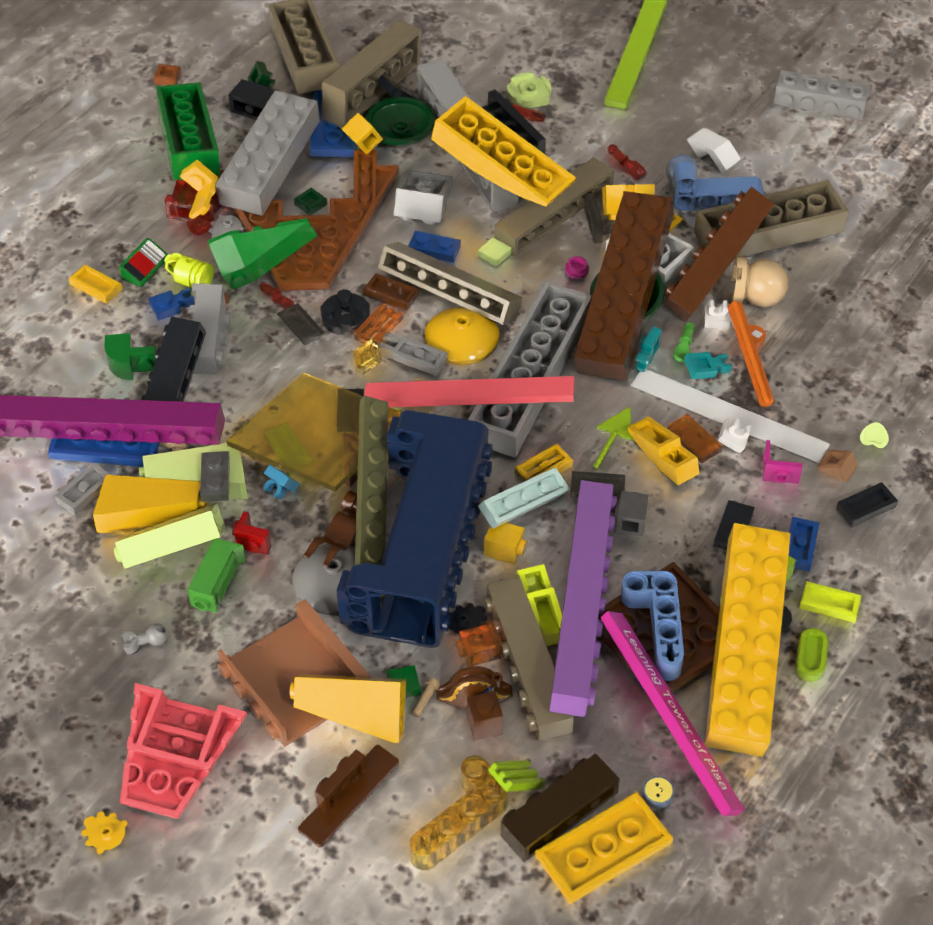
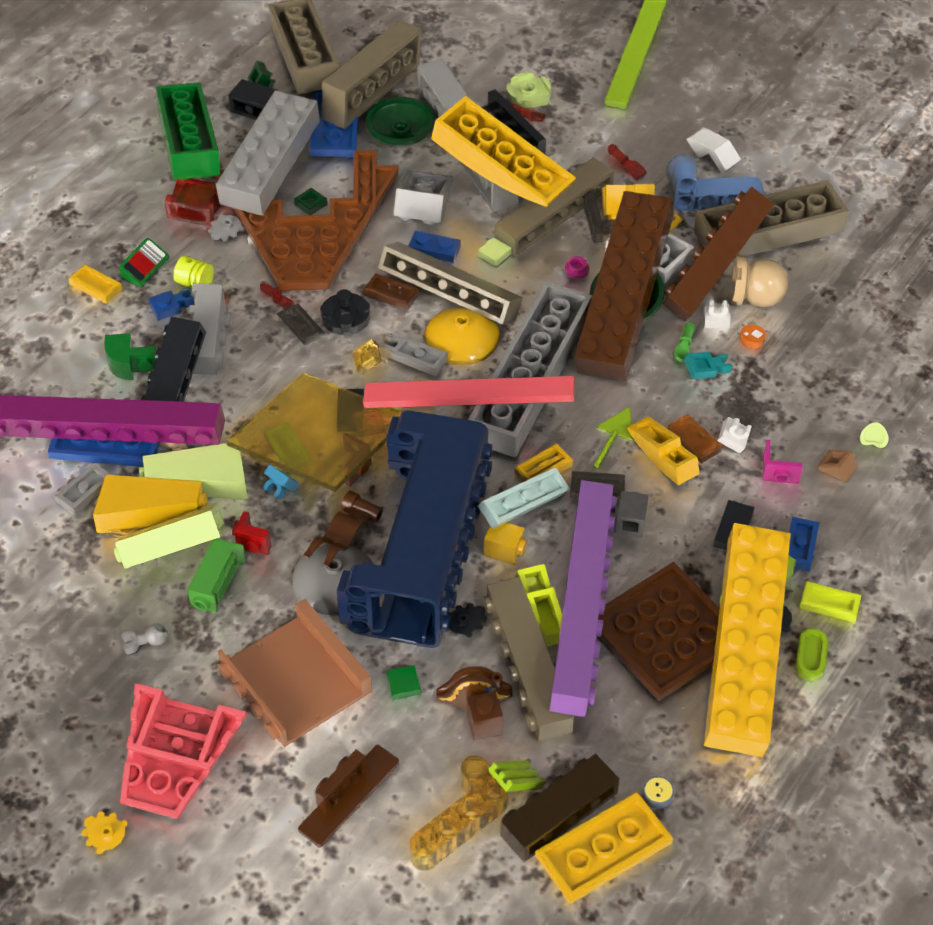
(167, 74): dark orange tile -> none
(171, 261): neon yellow plate -> none
(199, 229): clear red plate -> none
(204, 182): yellow bracket -> none
(215, 476): flat silver plate -> none
(253, 253): green wedge -> none
(356, 702): yellow slope -> none
(362, 133): yellow brick -> none
(371, 482): olive plate -> none
(375, 322): clear orange tile -> none
(394, 88): black tile -> none
(431, 686): tan piece -> none
(479, 644): clear orange brick -> none
(649, 345): teal plate -> none
(649, 594): medium blue beam -> none
(672, 714): dark pink tile -> none
(720, 410): white sticker -> none
(750, 354): orange axle -> none
(821, 94): light grey brick -> none
(866, 504): black tile -> none

